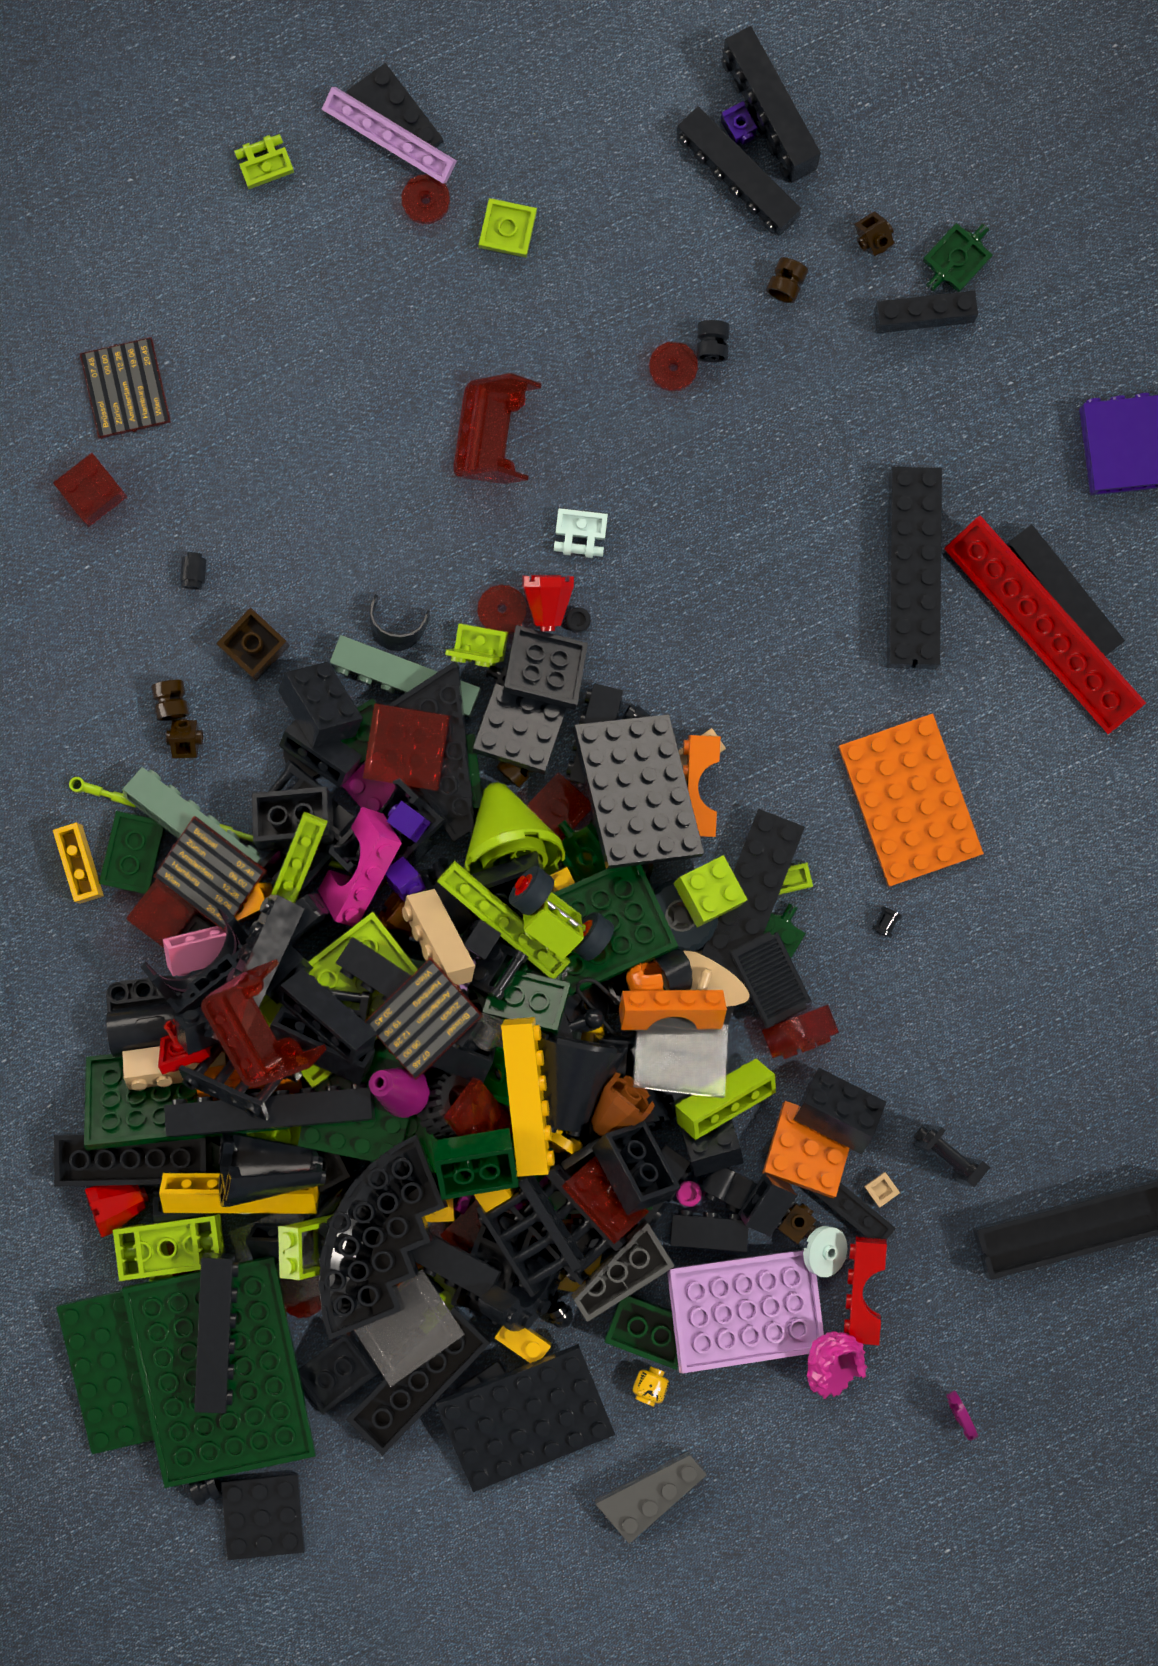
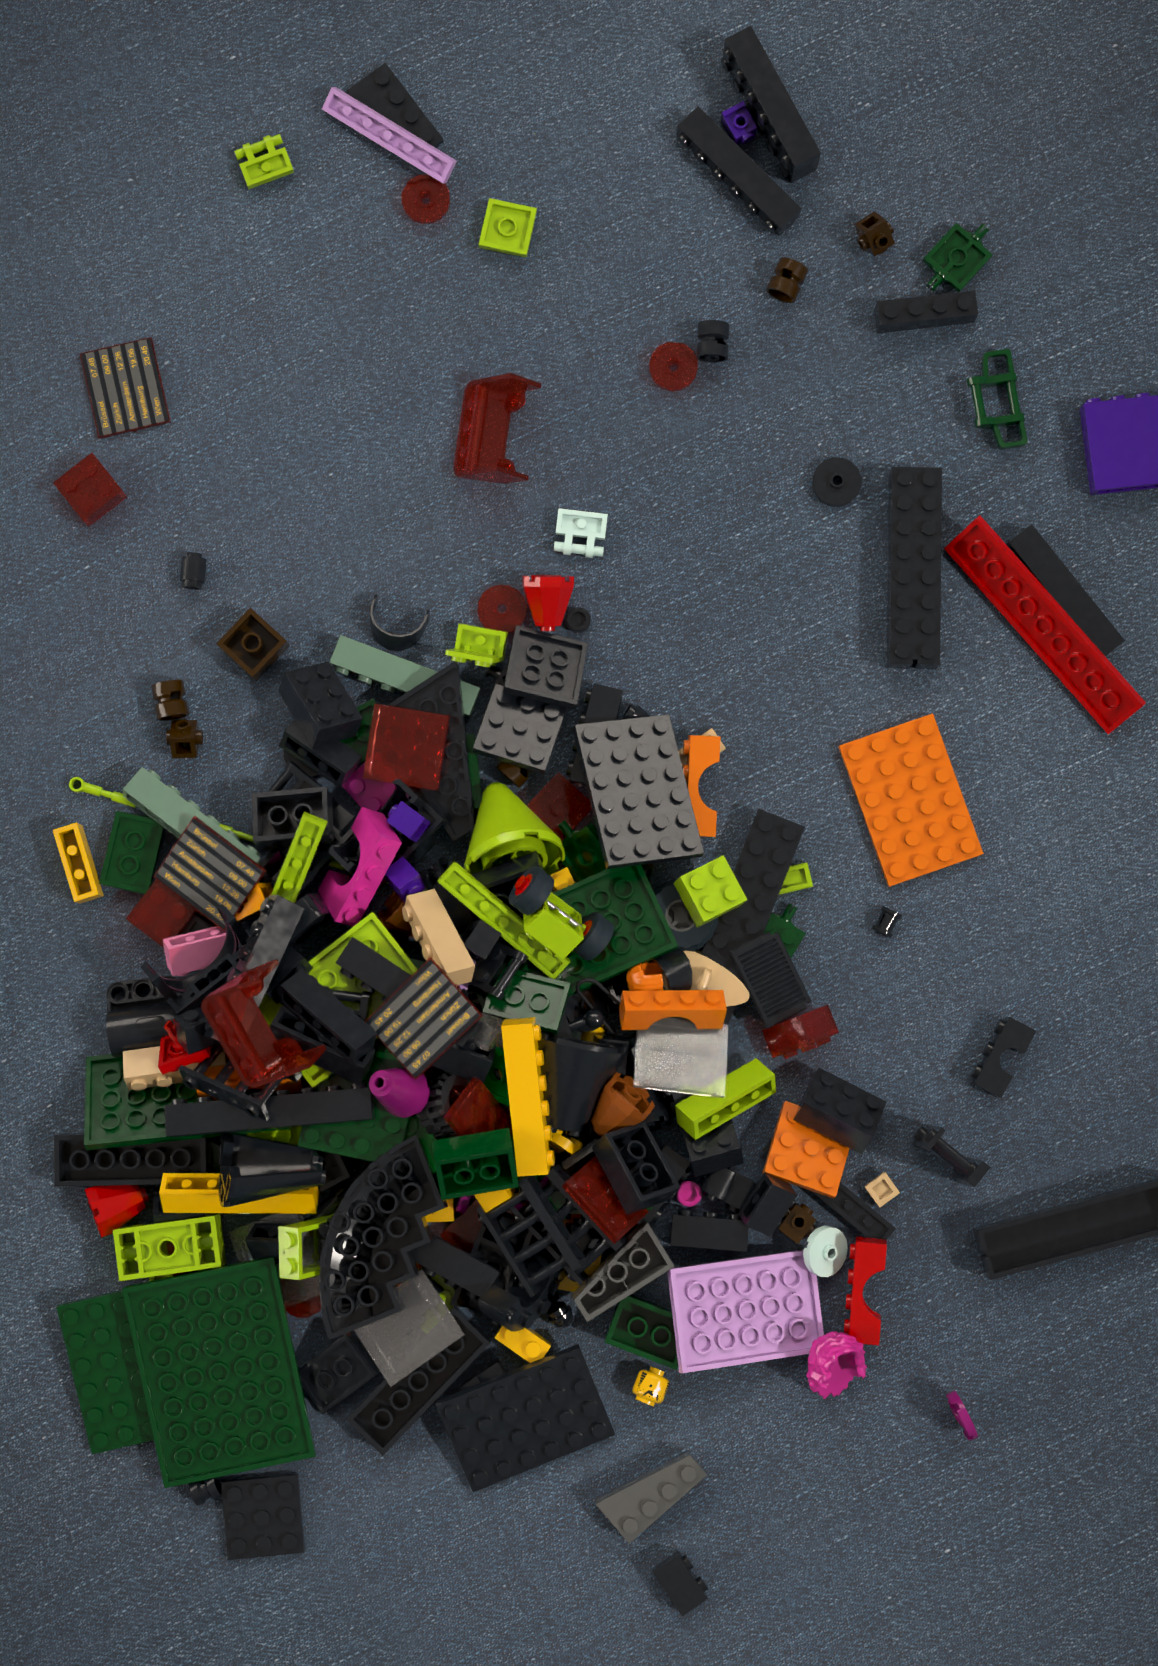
(215, 1332): black brick -> none
(680, 1583): none -> black brick
(833, 494): none -> black plate
(985, 381): none -> dark green bar
(1009, 1035): none -> black arch

